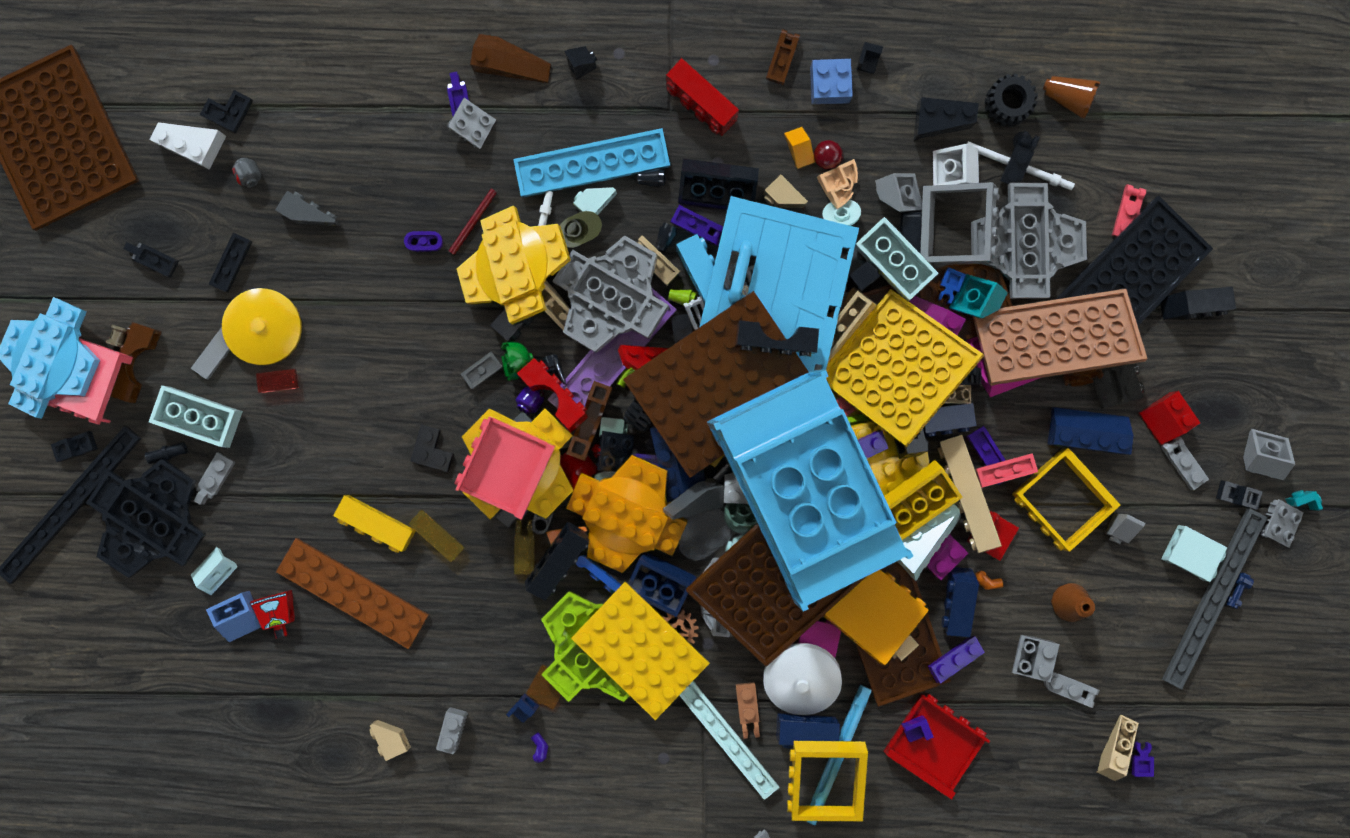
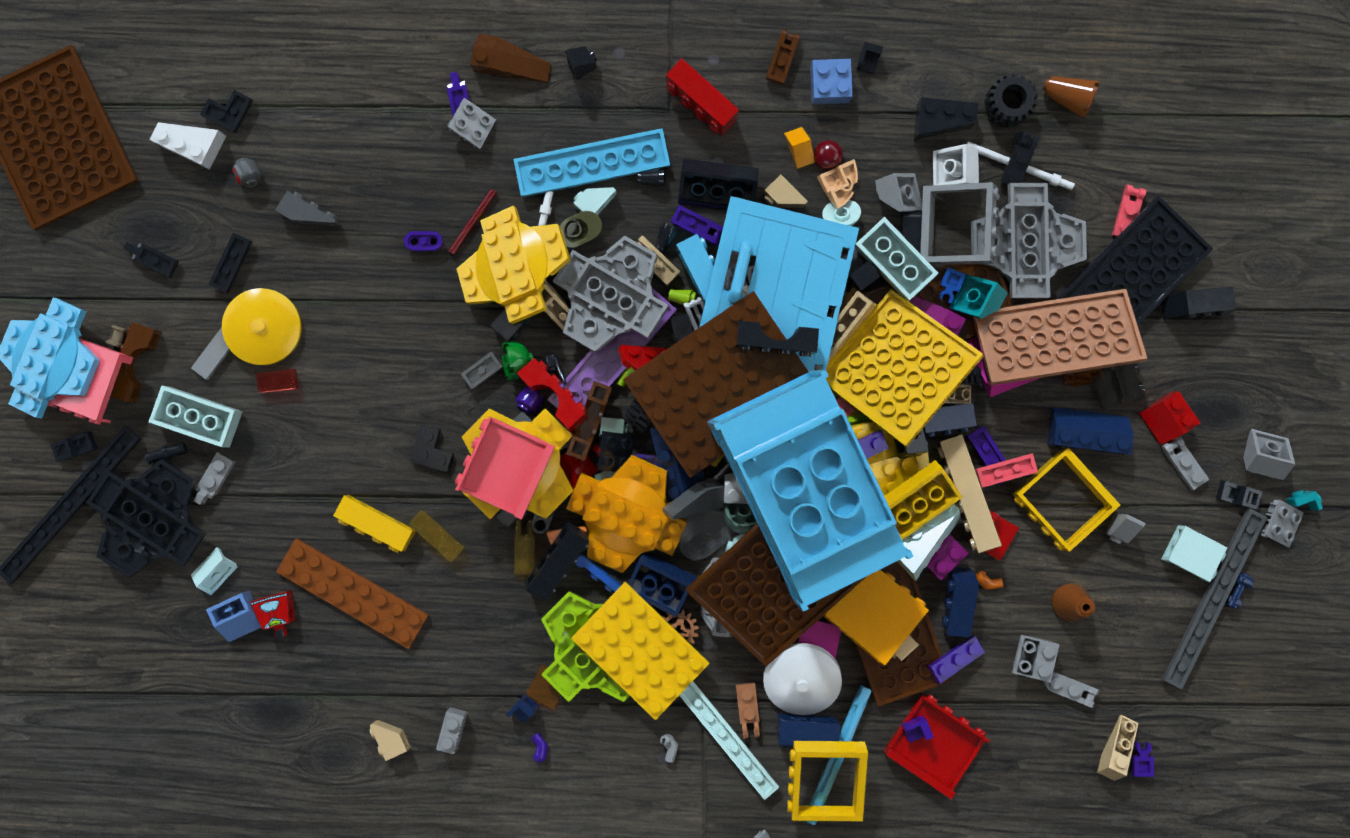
(671, 746): none -> light grey arm

